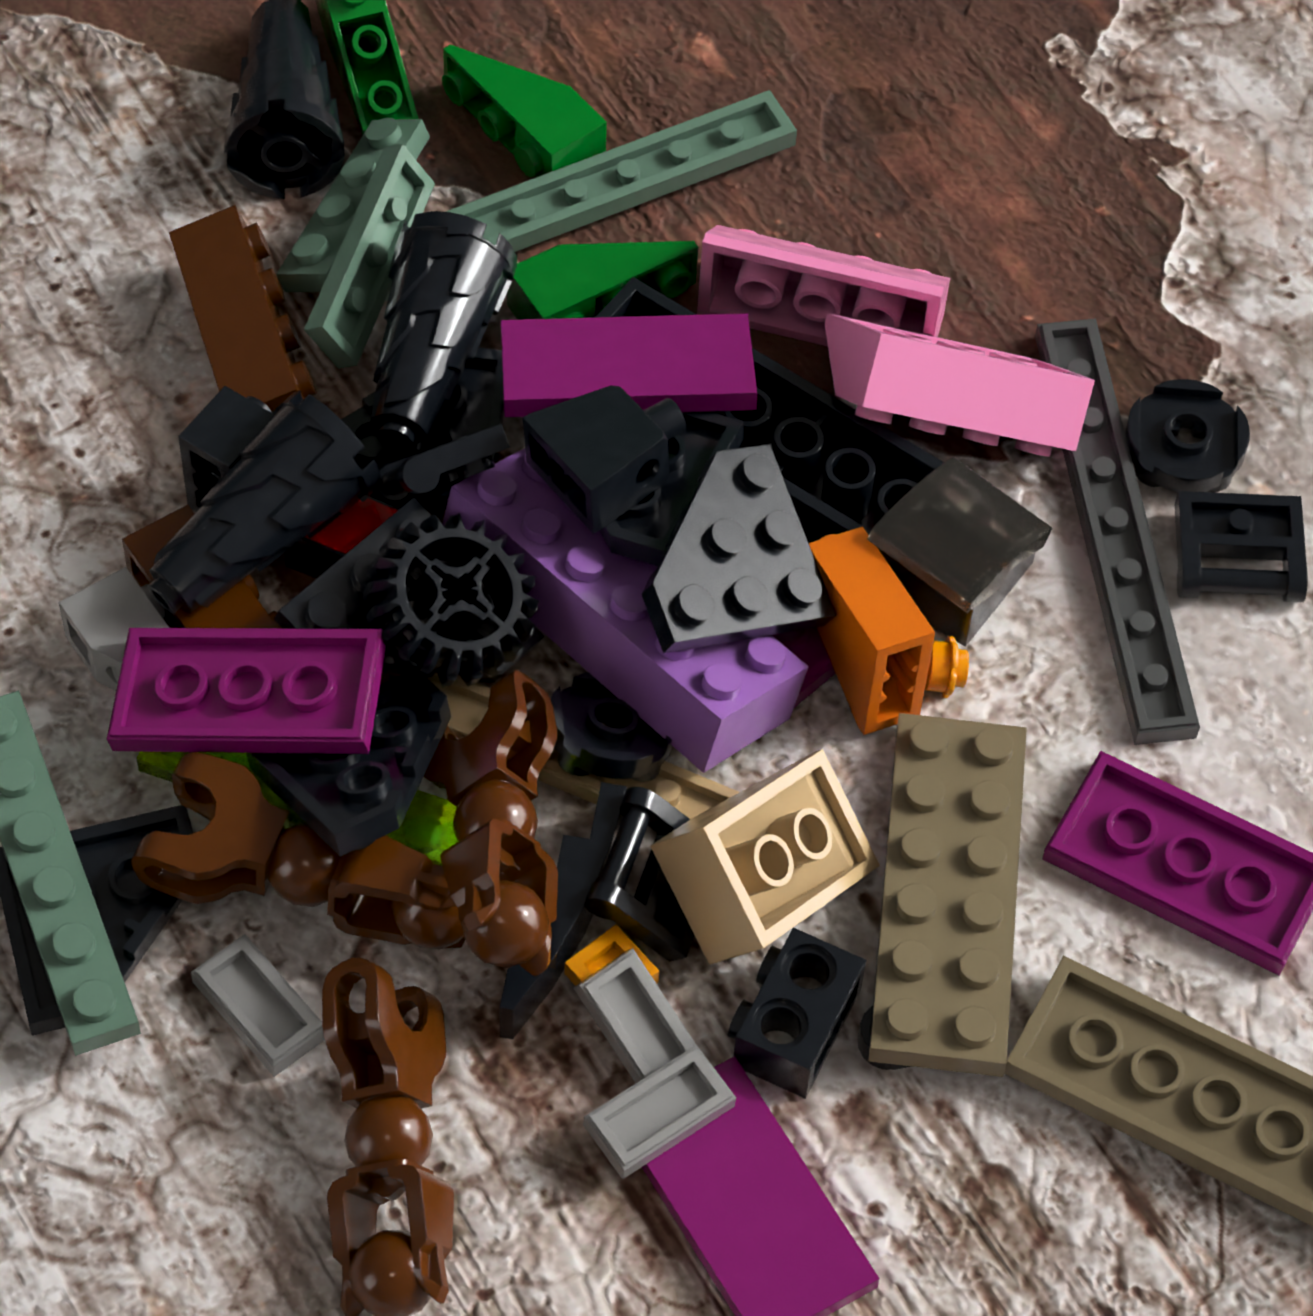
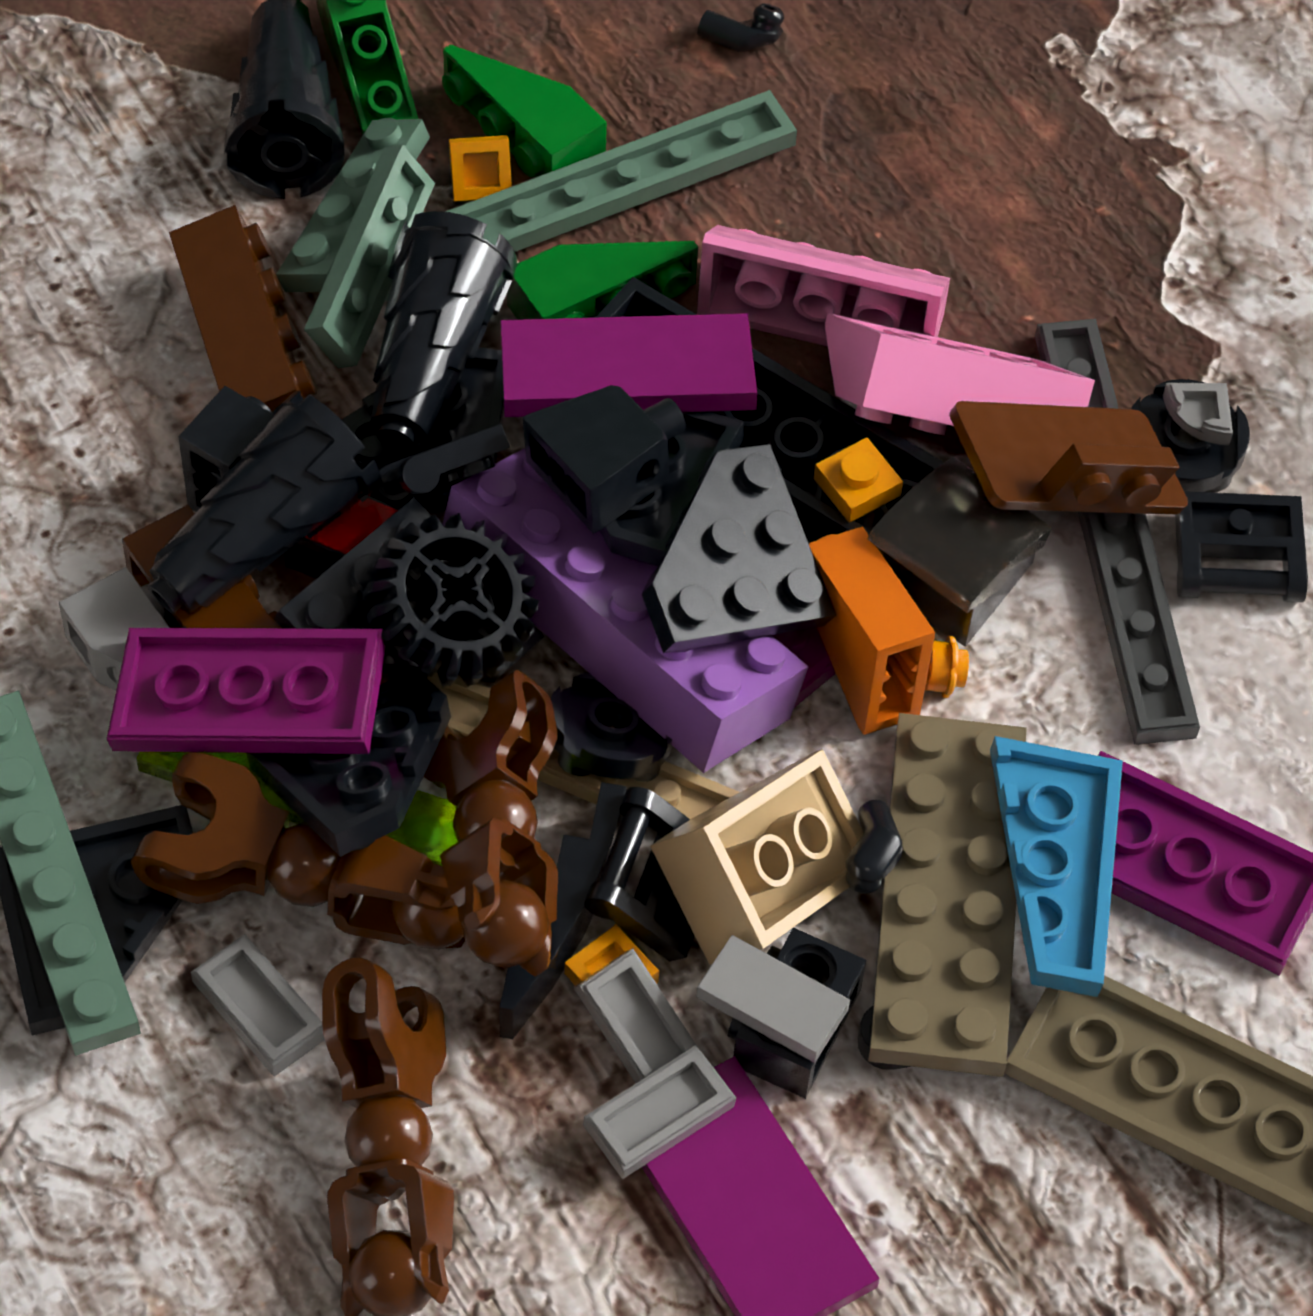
(479, 166): none -> light orange plate
(744, 35): none -> black arm
(773, 998): none -> light grey tile
(858, 479): none -> light orange plate
(876, 850): none -> black arm
(1061, 853): none -> dark azure wing
(1068, 458): none -> reddish brown bracket
(1201, 410): none -> light grey tile

